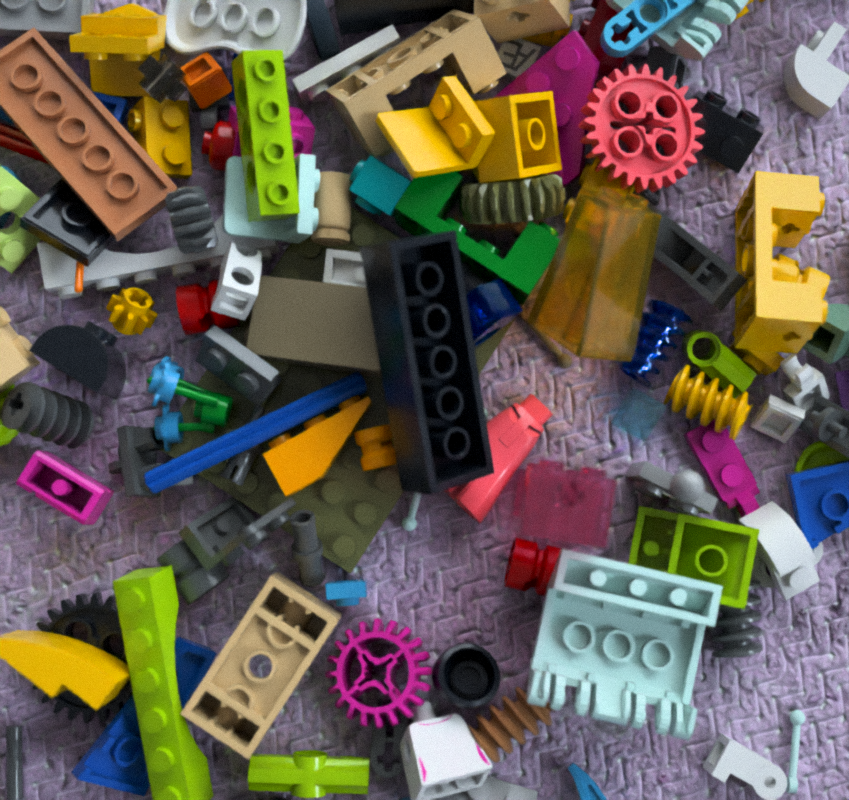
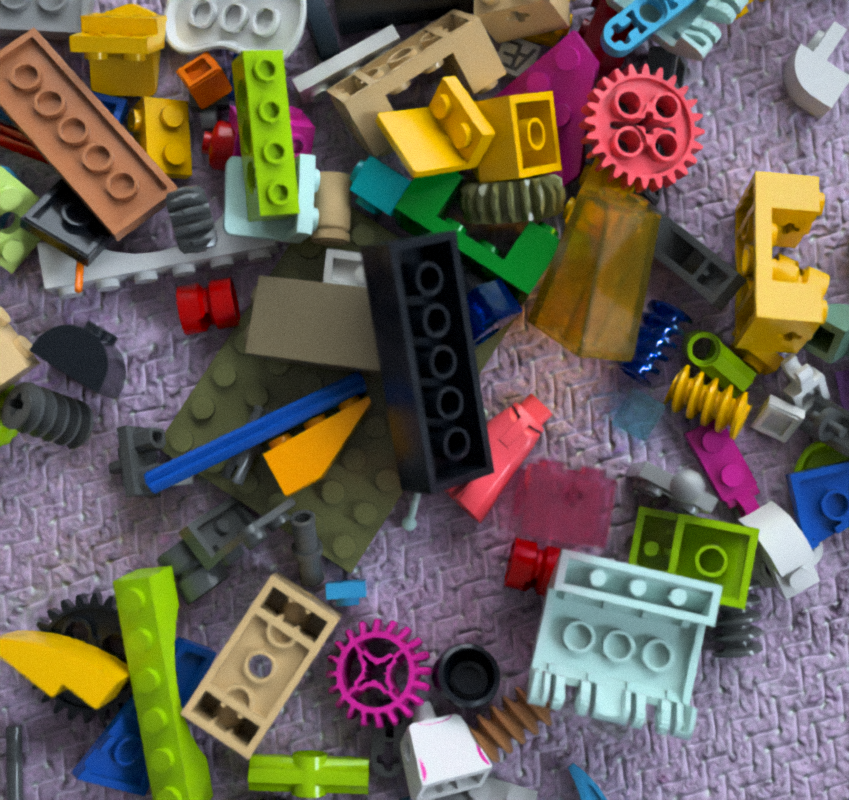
(65, 487): dark pink brick -> none
(131, 311): yellow gear -> none
(162, 78): clear smoke gear -> none
(210, 406): plant -> none
(237, 366): dark grey bracket -> none
(238, 281): white leg -> none
(376, 447): light orange wheel -> none
(563, 360): dark tan hinge -> none
(728, 133): black bracket -> none
(758, 772): white leg -> none
(797, 719): light aqua hinge -> none

